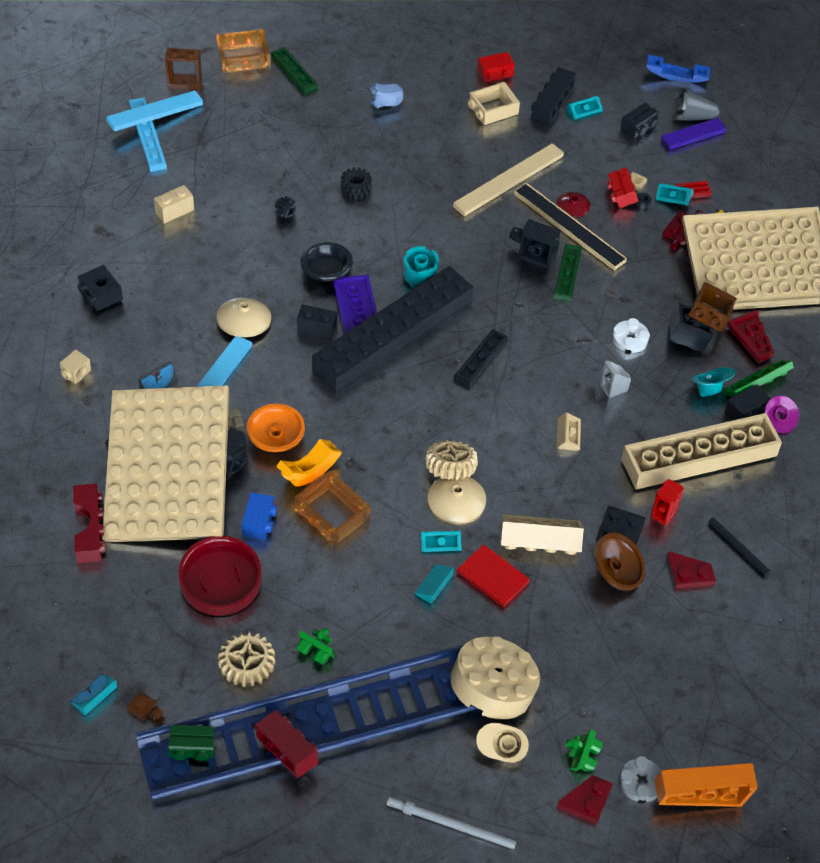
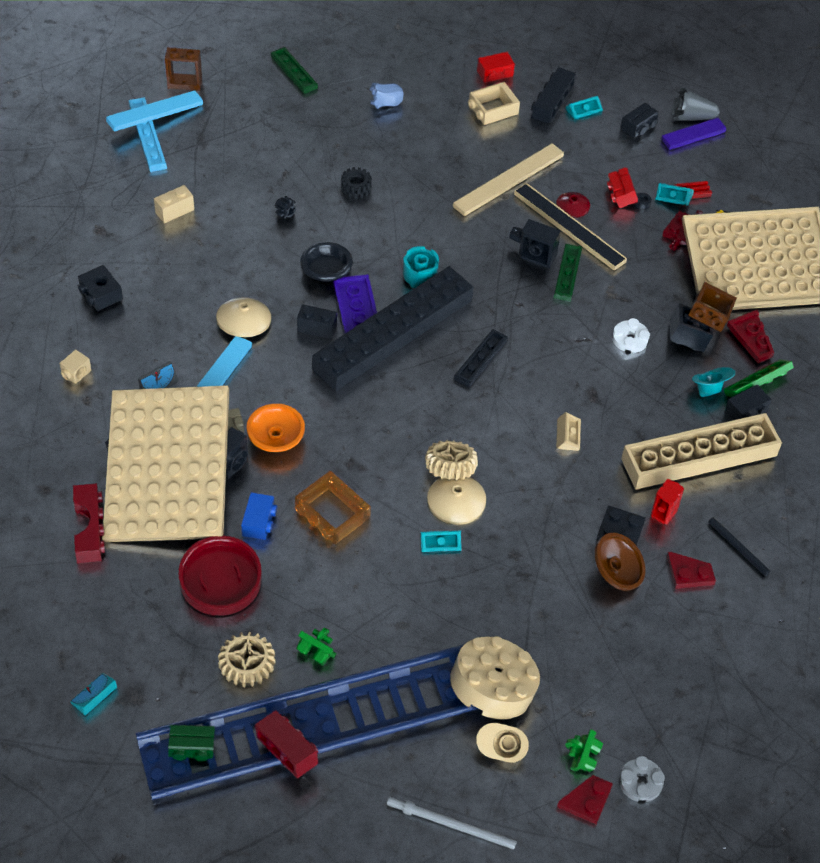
(144, 707): reddish brown plate -> none
(239, 41): clear orange window -> none
(312, 465): light orange arch -> none
(434, 583): teal slope -> none
(493, 576): red tile -> none
(541, 533): slope -> none
(614, 379): light grey slope -> none
(638, 181): tan tile -> none
(677, 73): blue slope -> none
(706, 785): orange wedge -> none
(788, 413): magenta dish -> none

